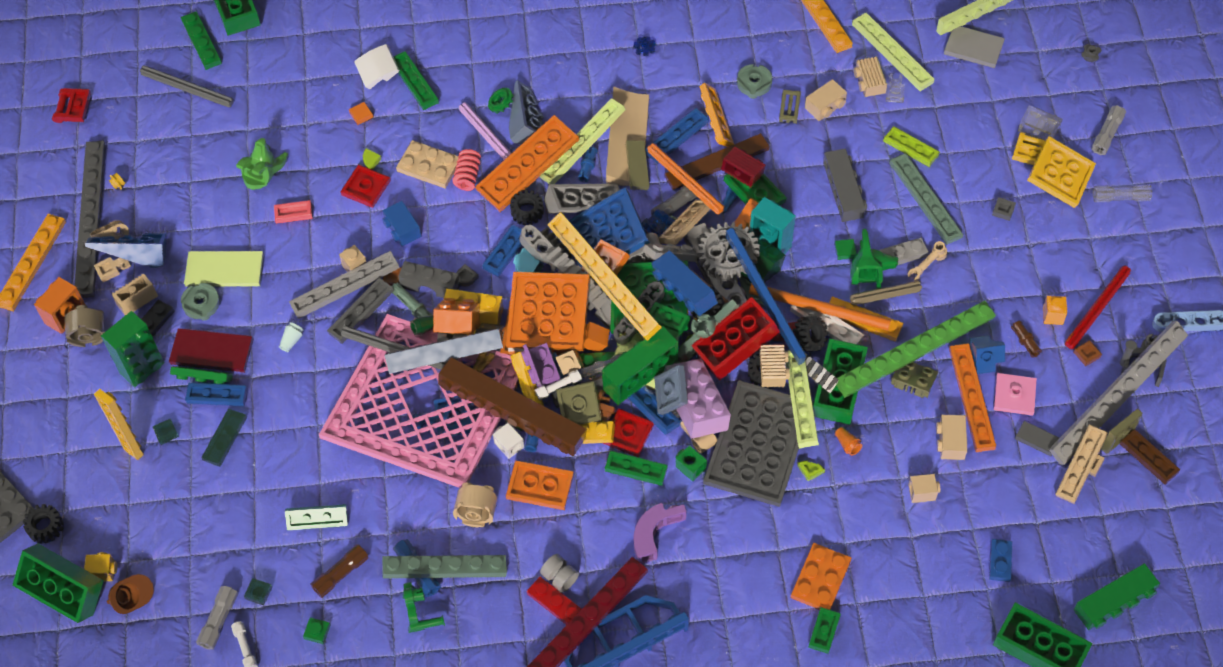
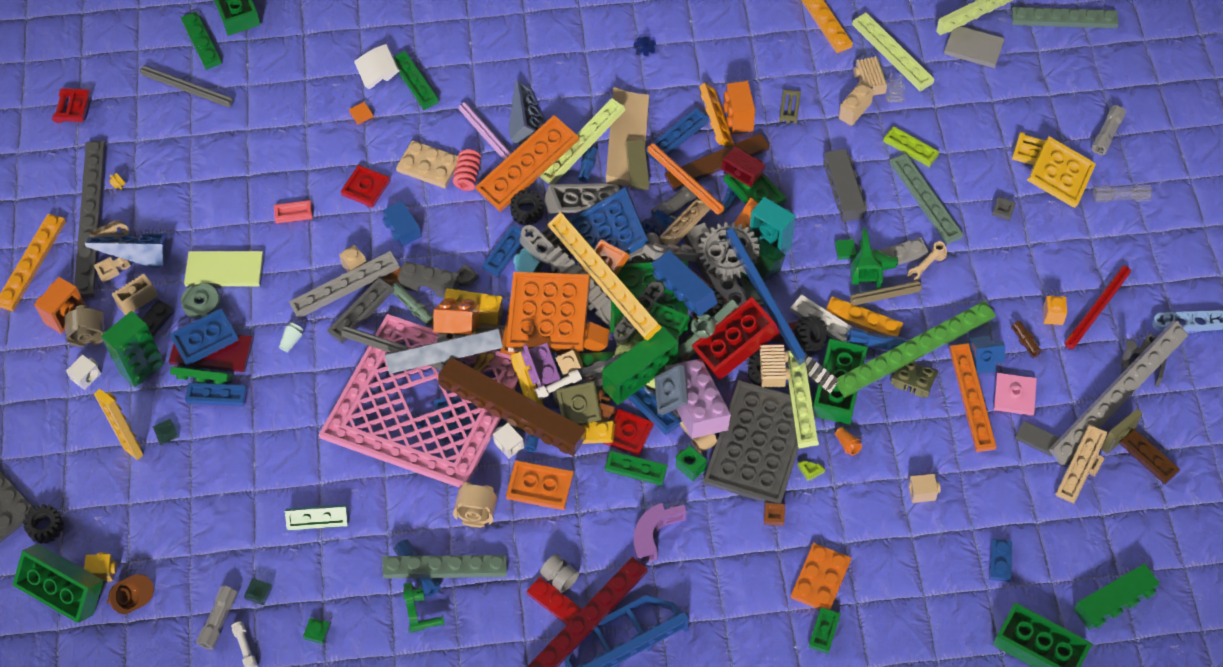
(83, 371): none -> white brick
(203, 337): none -> blue plate
(224, 437): tile -> none
(260, 165): bright green piece -> none
(326, 581): reddish brown axle -> none
(371, 159): lime tile -> none
(421, 325): dark green cone -> none
(495, 103): green gear -> none
(739, 107): none -> orange brick
(750, 88): sand green plate -> none
(774, 514): none -> dark orange plate
(825, 100): tan brick -> none
(827, 308): orange piece -> none
(855, 103): none -> tan brick
(873, 340): none -> blue axle
(952, 437): tan brick -> none
(1039, 123): clear brick -> none
(1064, 17): none -> sand green plate
(1087, 353): dark orange tile -> none
(1091, 53): dark grey plate -> none

